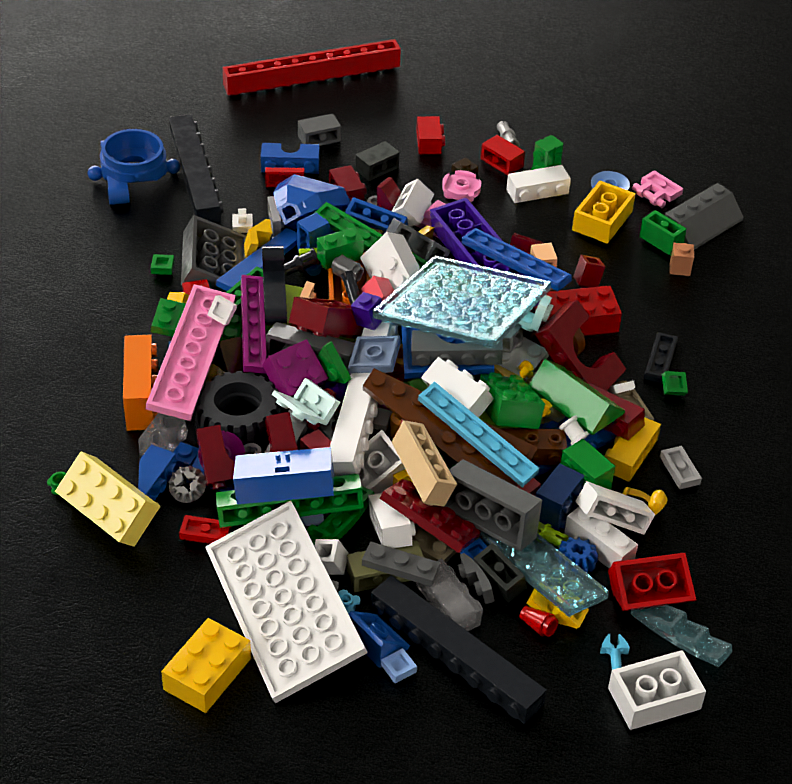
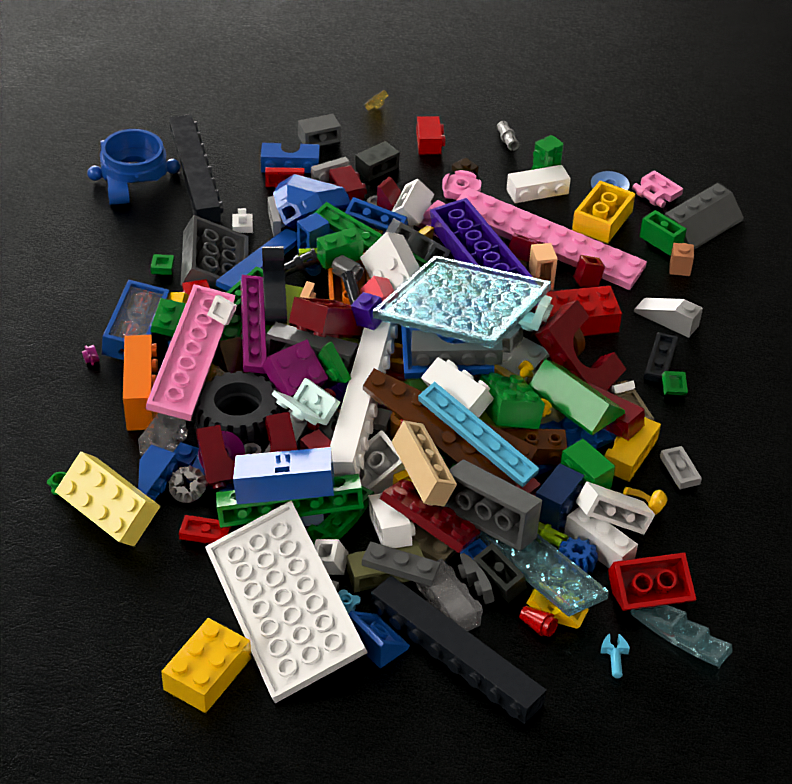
(90, 355): none -> magenta plate
(132, 316): none -> brick
(257, 237): yellow slope -> none
(311, 67): red brick -> none
(321, 171): none -> light grey plate
(374, 352): sand blue tile -> none
(376, 101): none -> clear yellow plate
(398, 665): light blue plate -> none
(502, 155): red brick -> none
(516, 258): blue tile -> none
(568, 245): none -> bright pink plate
(573, 430): white bush -> none
(656, 689): white brick -> none
(672, 313): none -> light grey slope

